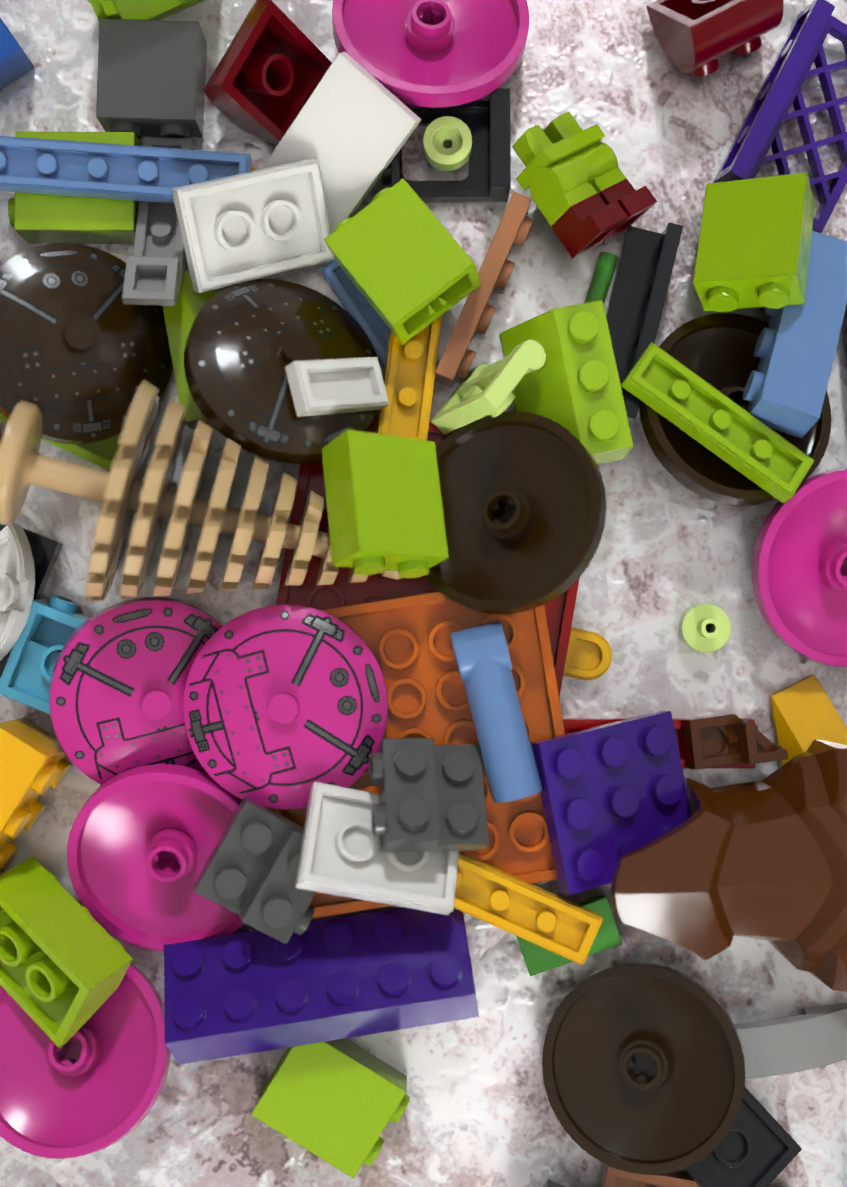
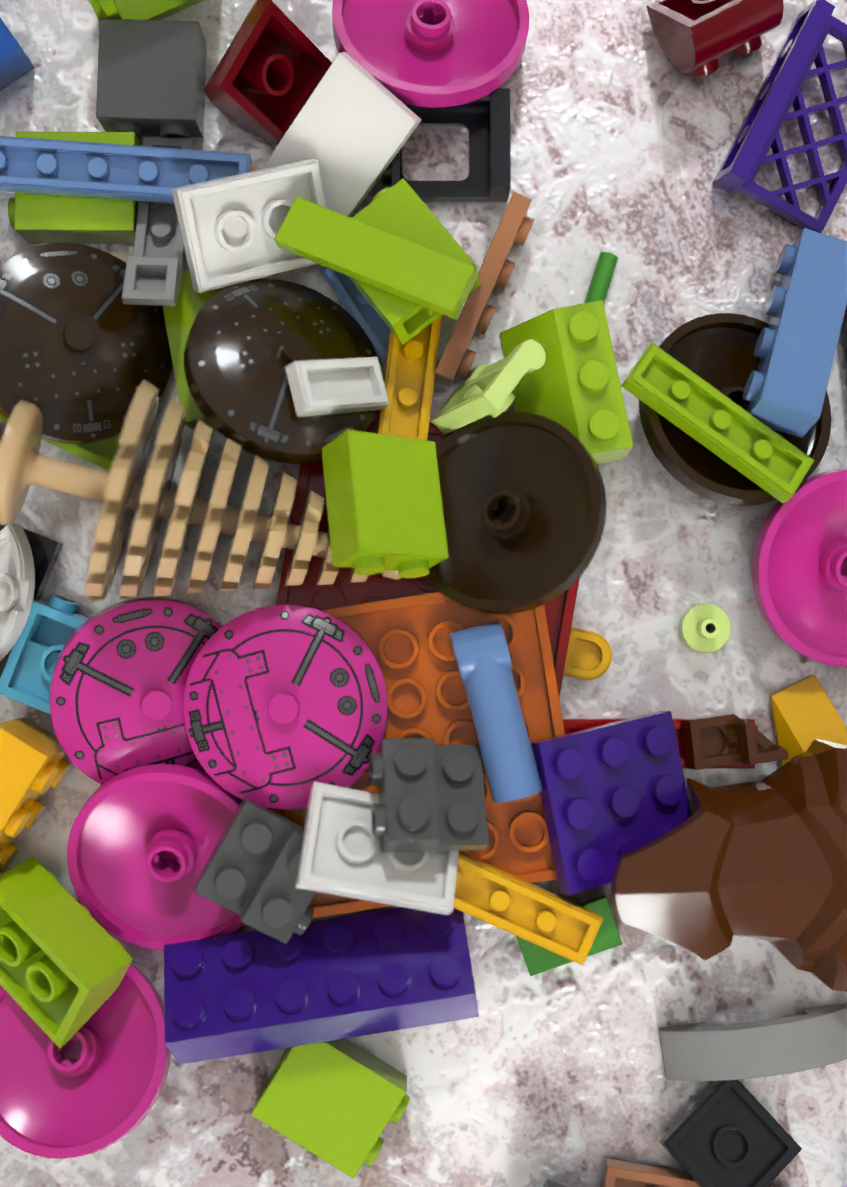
(376, 257): none -> lime tile
(447, 143): yellowish green tile -> none
(578, 183): lime hips -> none
(639, 297): black fence -> none
(644, 1068): dark brown dish -> none
(755, 243): lime brick -> none

